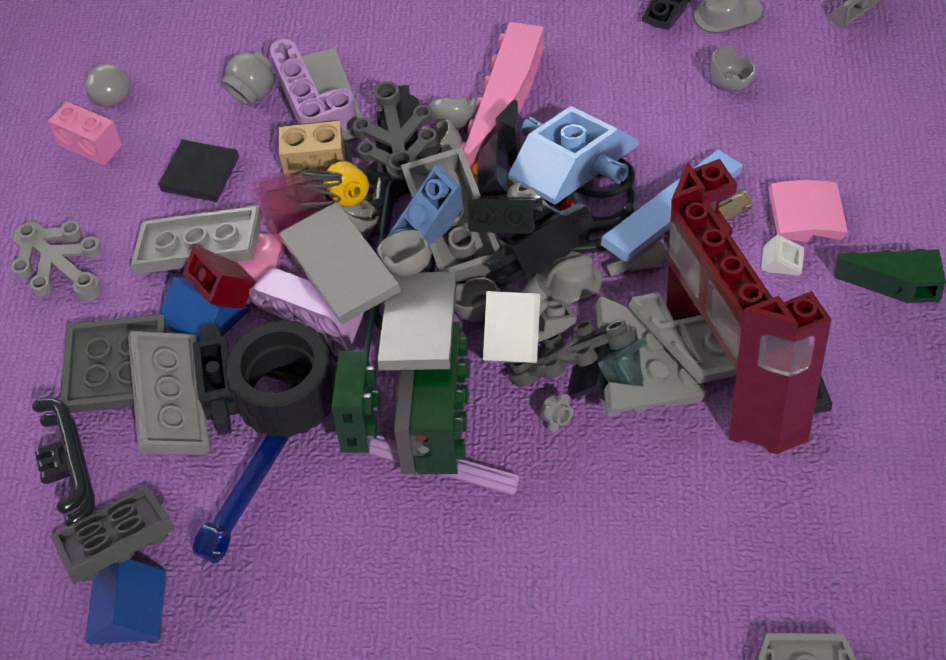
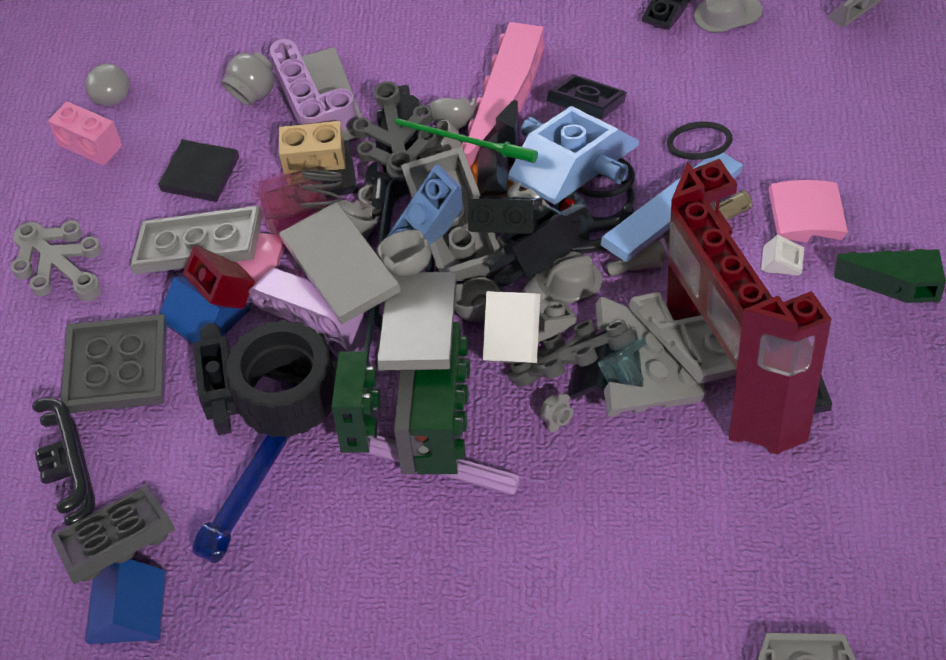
(166, 394): light grey tile -> none
(354, 185): yellow head -> none
(505, 149): none -> green piece
(587, 96): none -> black tile
(699, 156): none -> black tyre
(731, 71): light grey hair -> none

